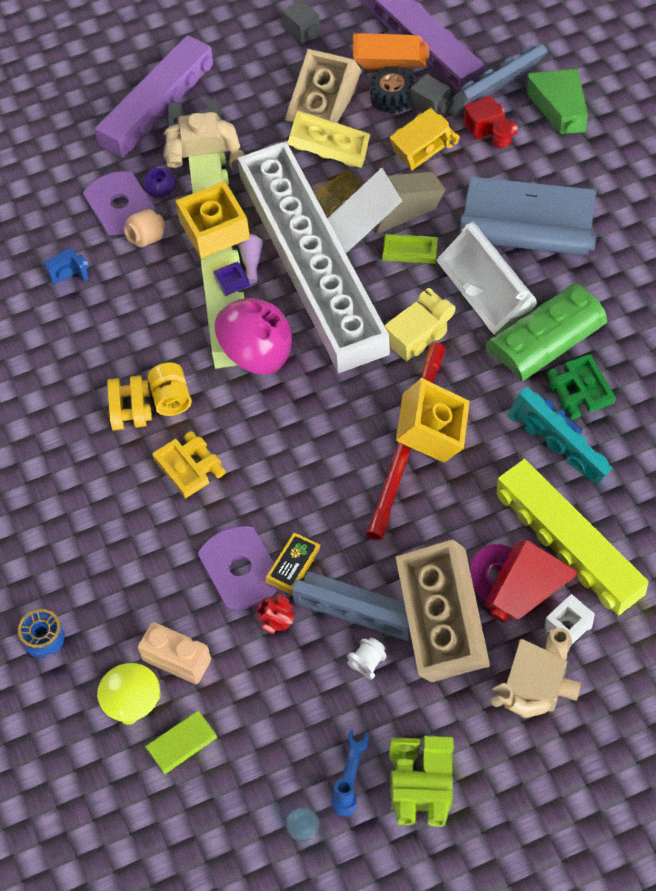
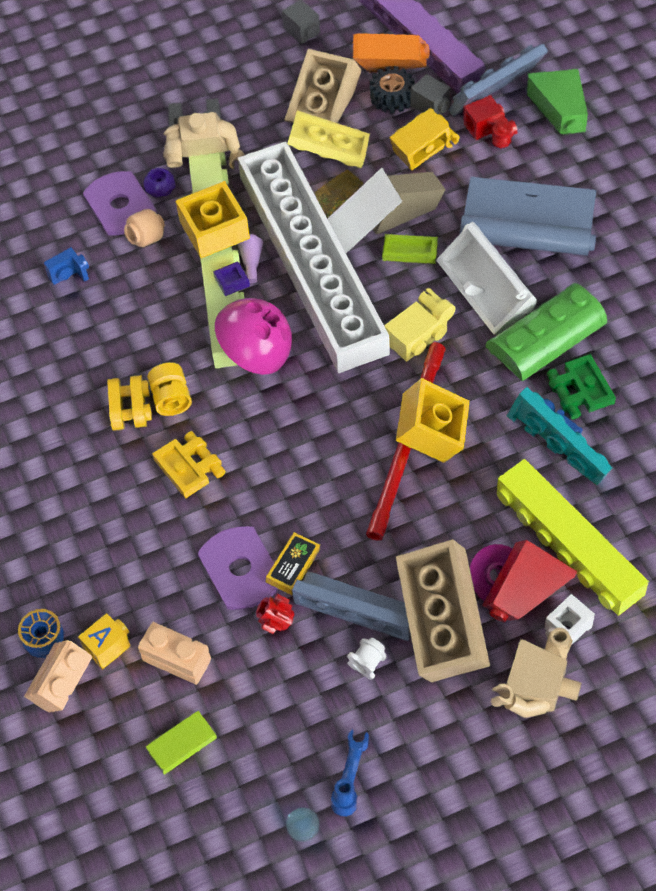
(58, 676): none -> light nougat brick
(105, 640): none -> yellow brick
(128, 692): neon yellow dish -> none
(151, 97): medium lavender brick -> none
(421, 790): lime hips -> none

